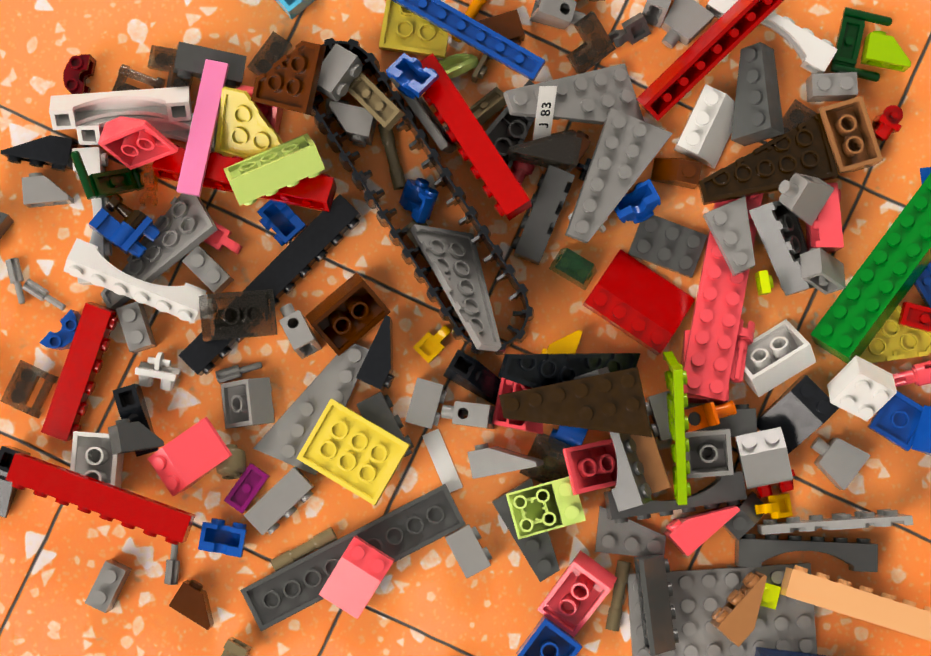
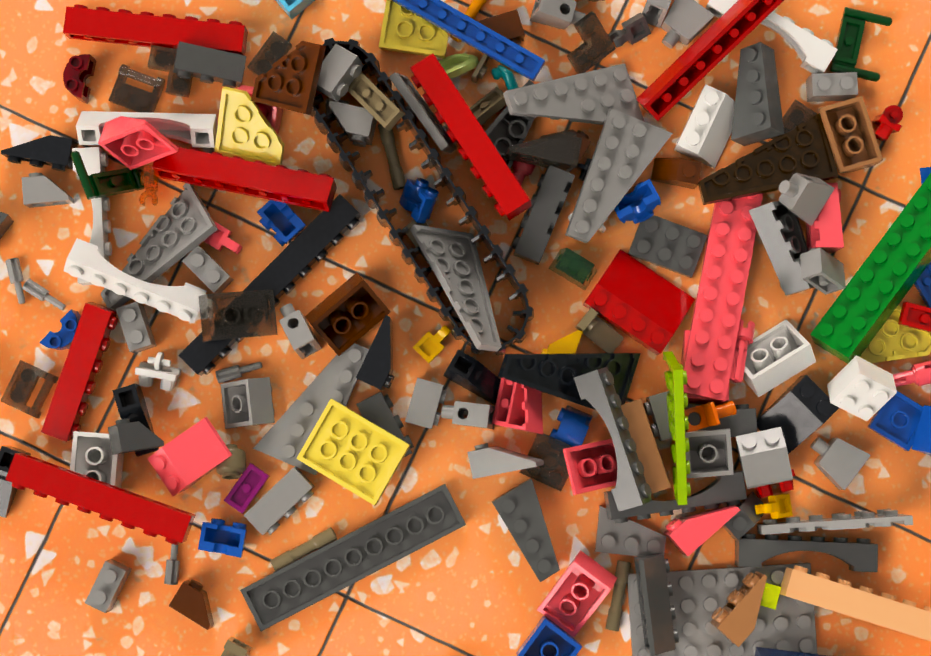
(76, 109): white arch -> none
(129, 231): blue hips -> none
(148, 30): none -> red brick
(202, 128): bright pink tile -> none
(274, 169): yellowish green slope -> none
(356, 577): coral slope -> none
(411, 76): blue cylinder -> none
(442, 460): white sticker -> none
(468, 551): light grey brick -> none
(506, 75): none -> teal arm
(544, 111): white sticker -> none
(544, 507): yellowish green slope -> none
(597, 402): dark brown wing -> none
(599, 332): none -> dark tan bracket
(732, 234): light grey wing -> none
(763, 282): neon yellow plate -> none
(884, 52): lime slope -> none

